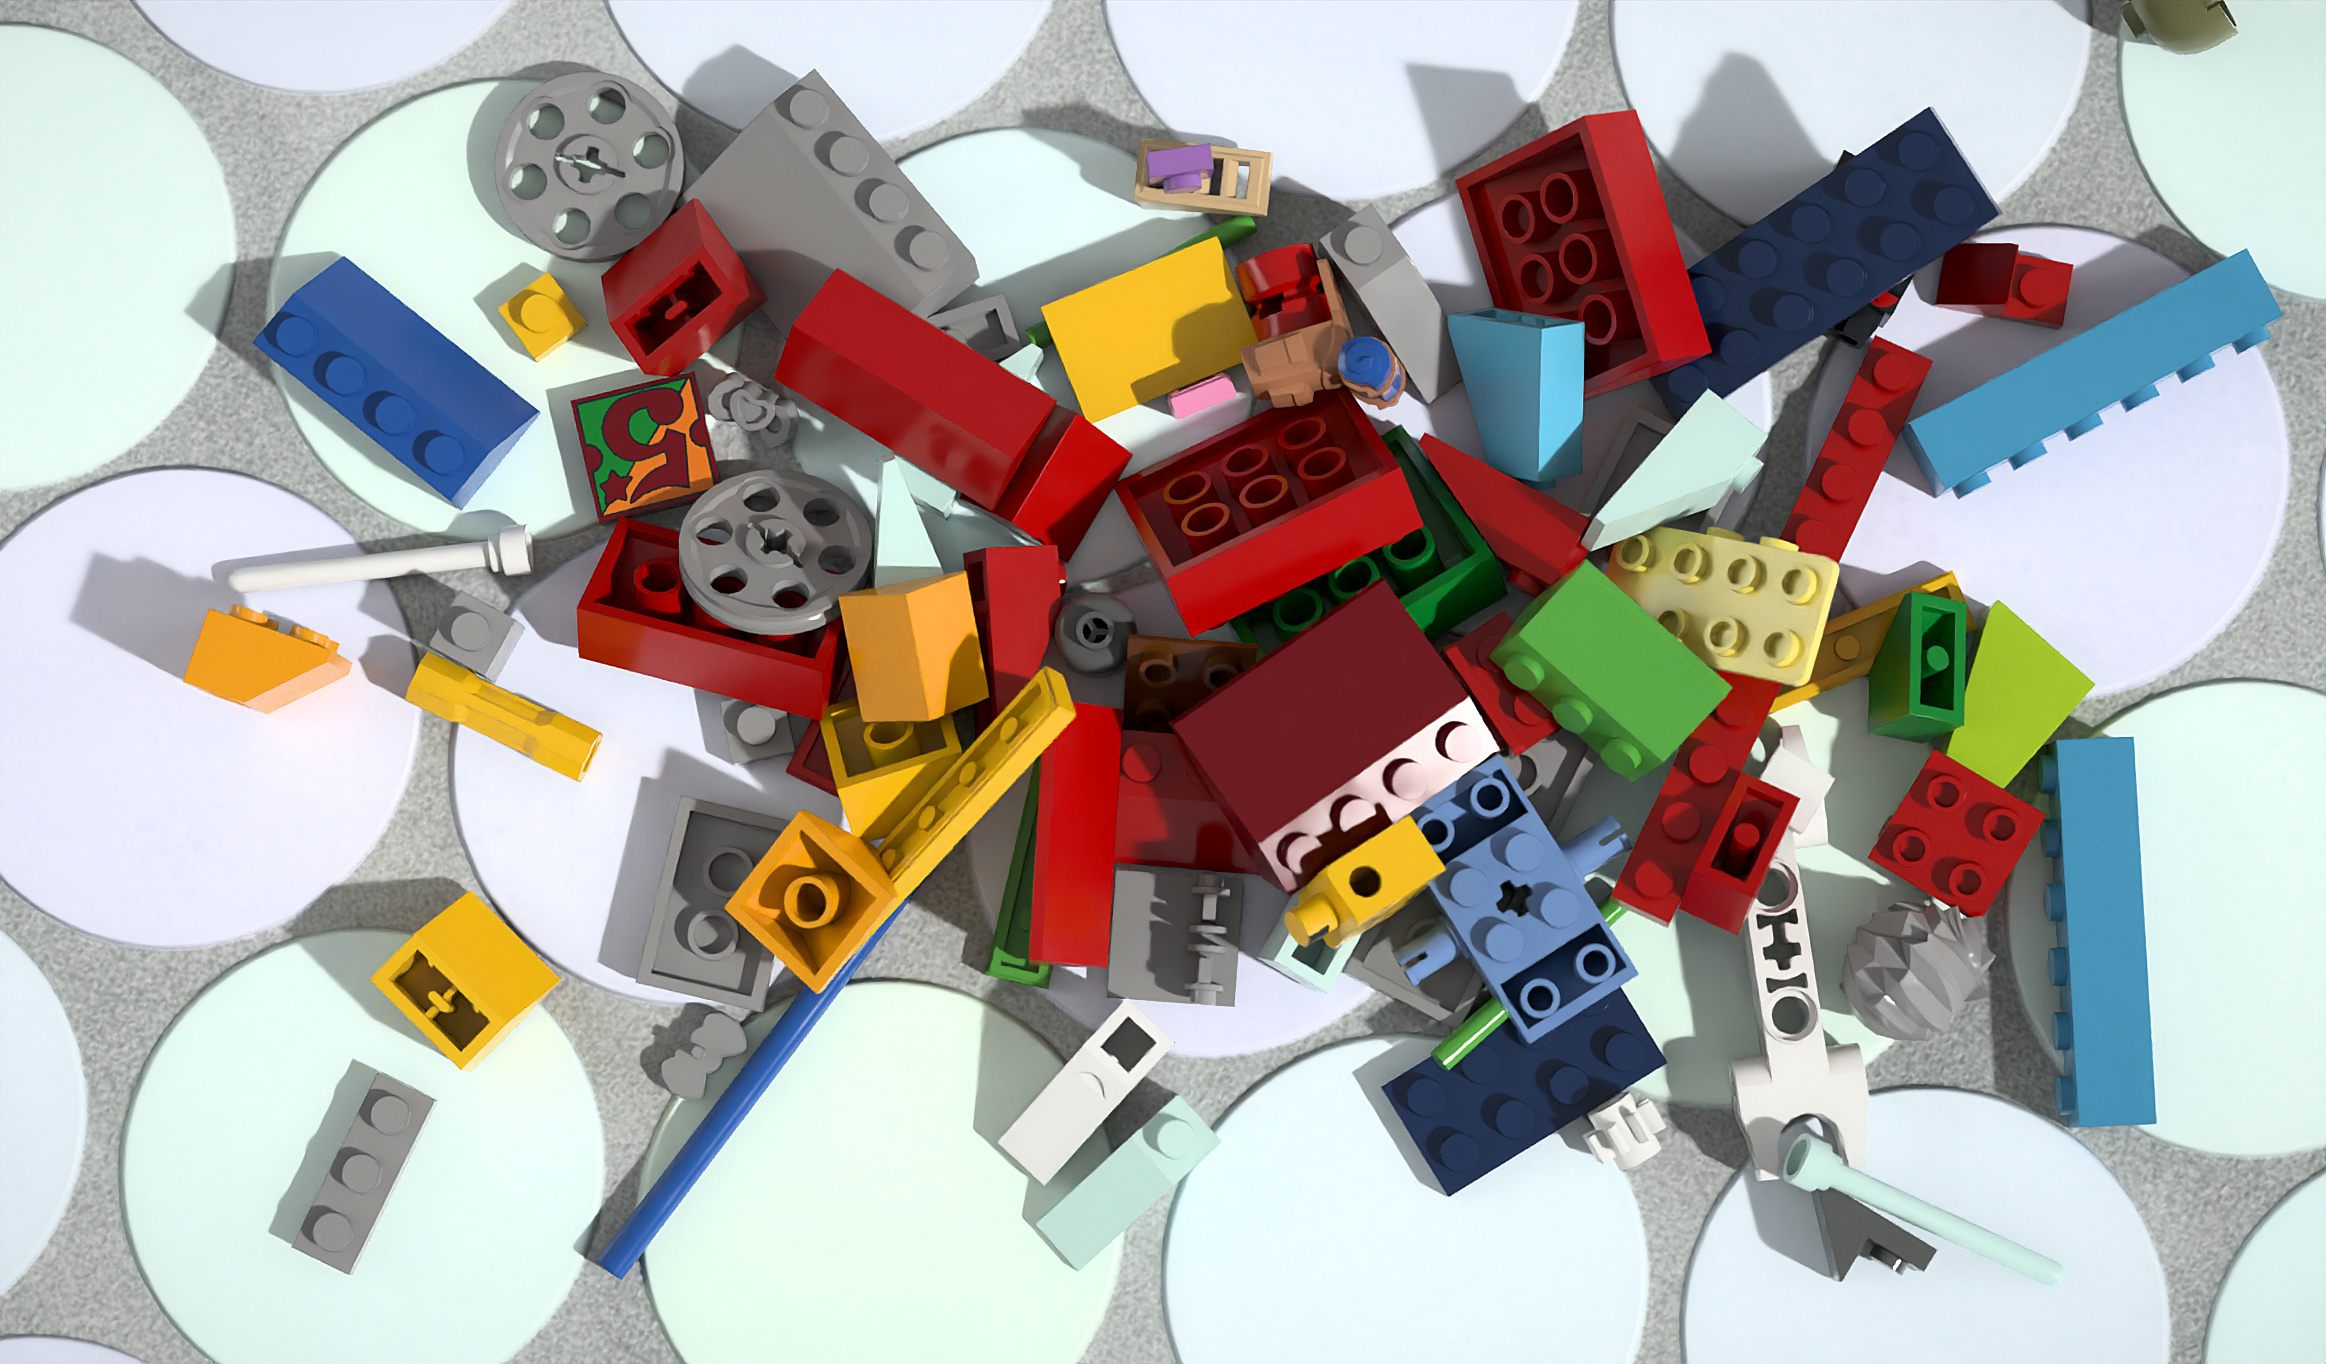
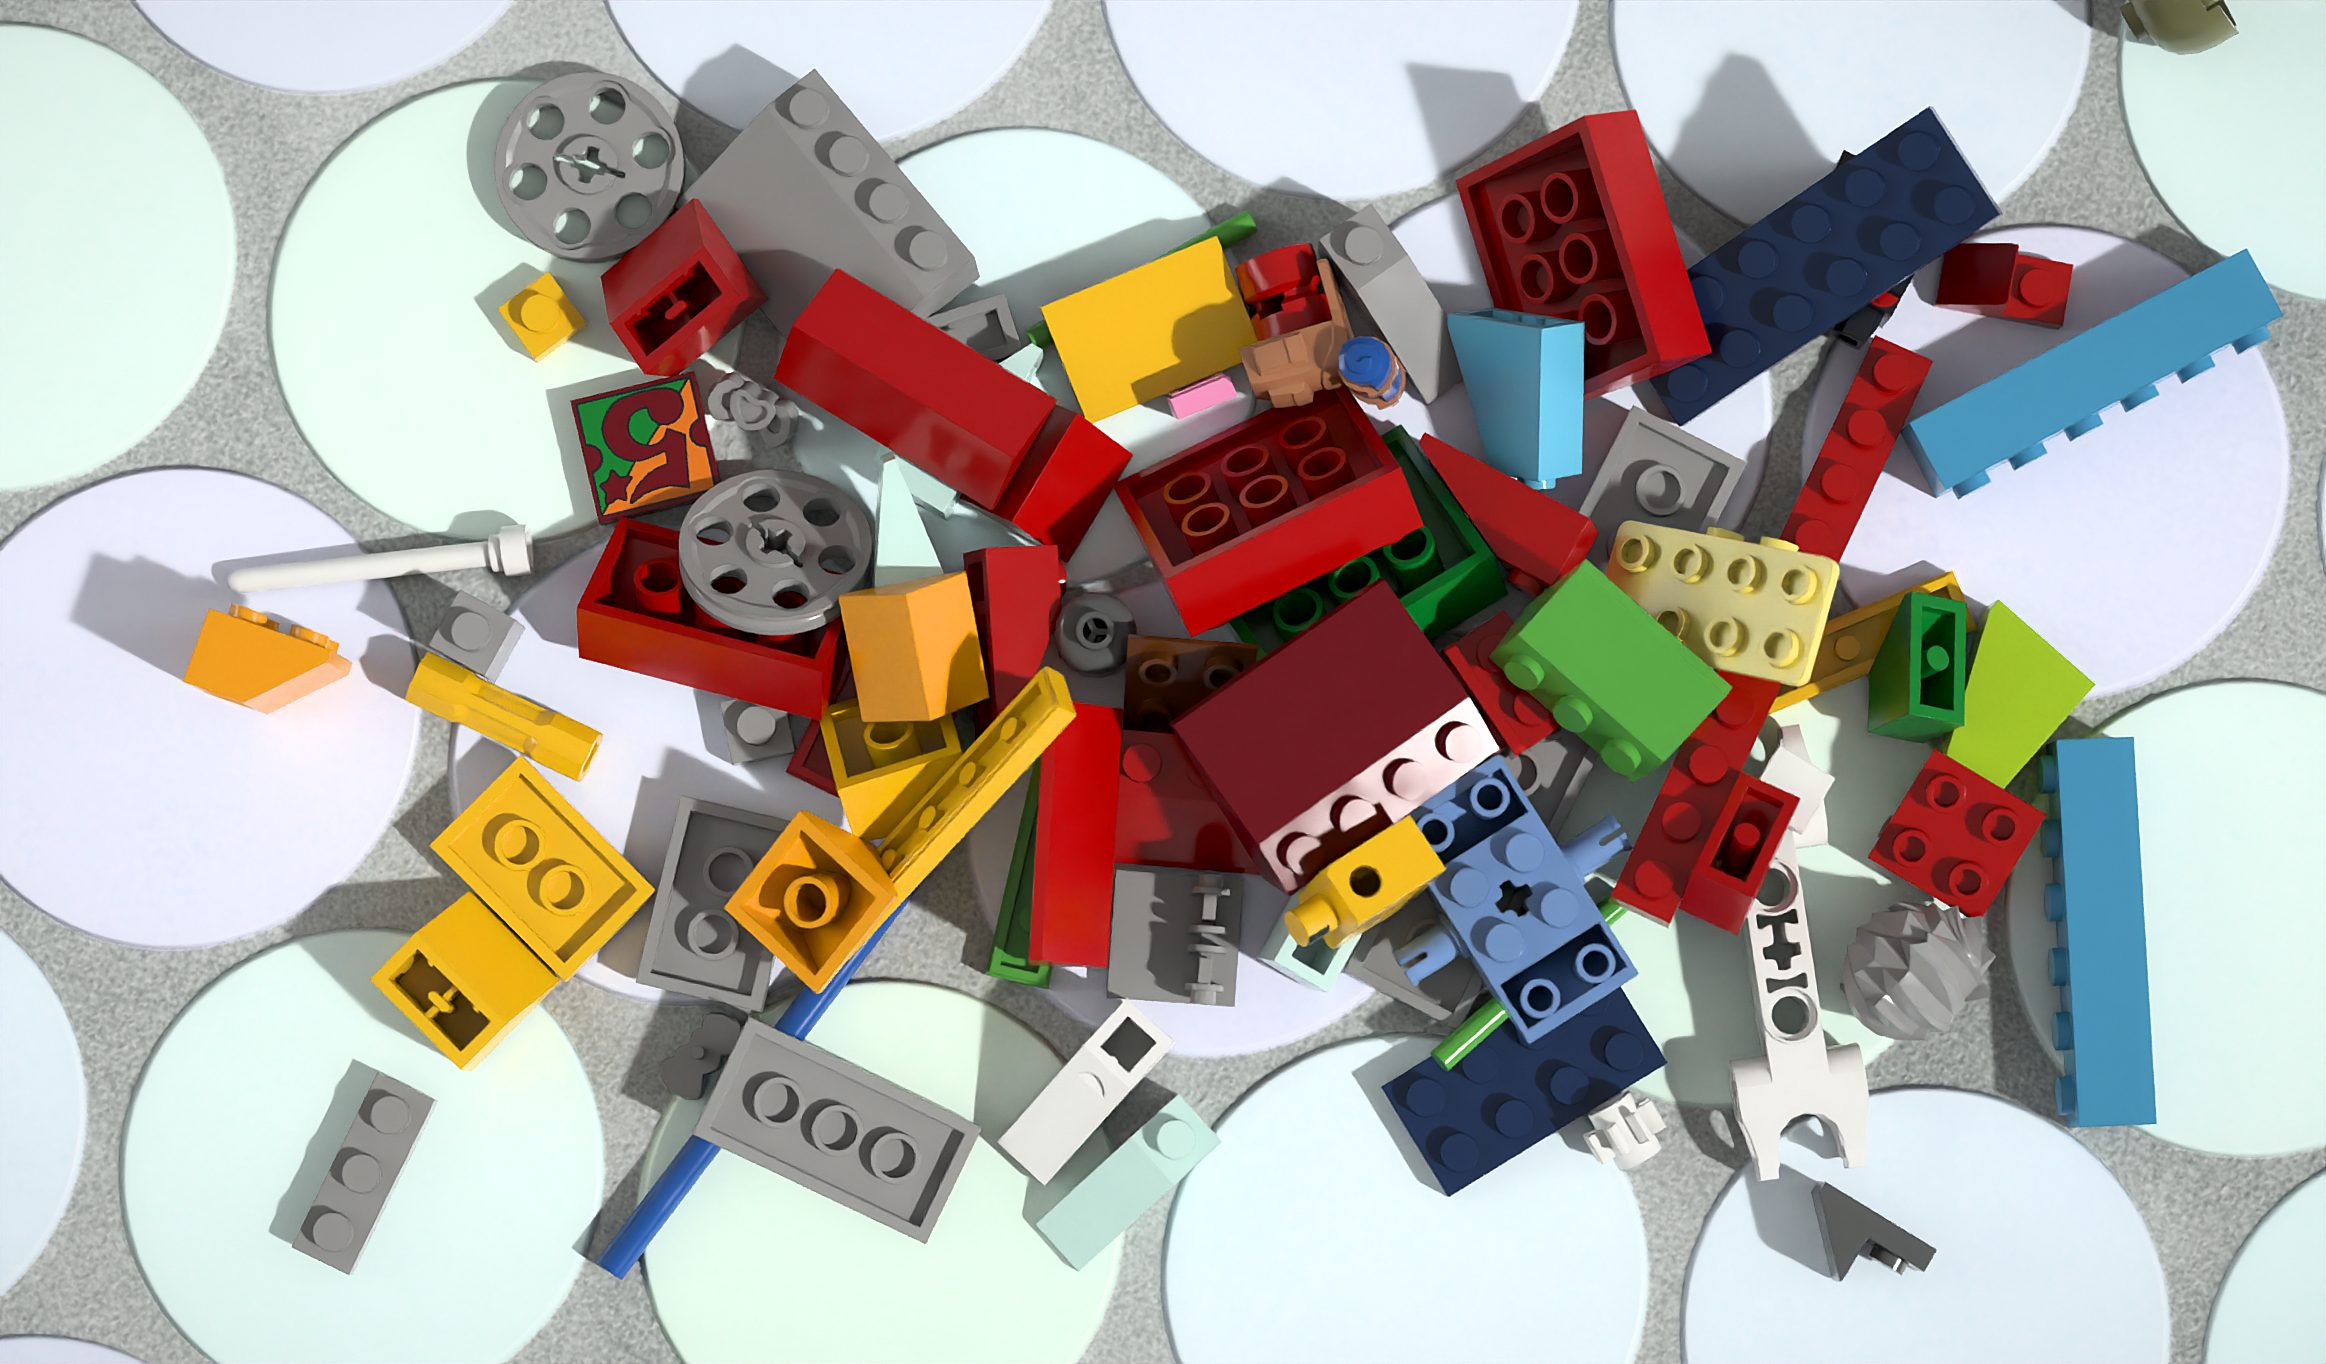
(397, 379): blue slope -> none
(543, 868): none -> yellow plate
(836, 1130): none -> light grey plate
(1180, 168): medium lavender plate -> none
(1201, 201): tan slope -> none
(1684, 474): light aqua slope -> none
(1814, 1165): light aqua piece -> none

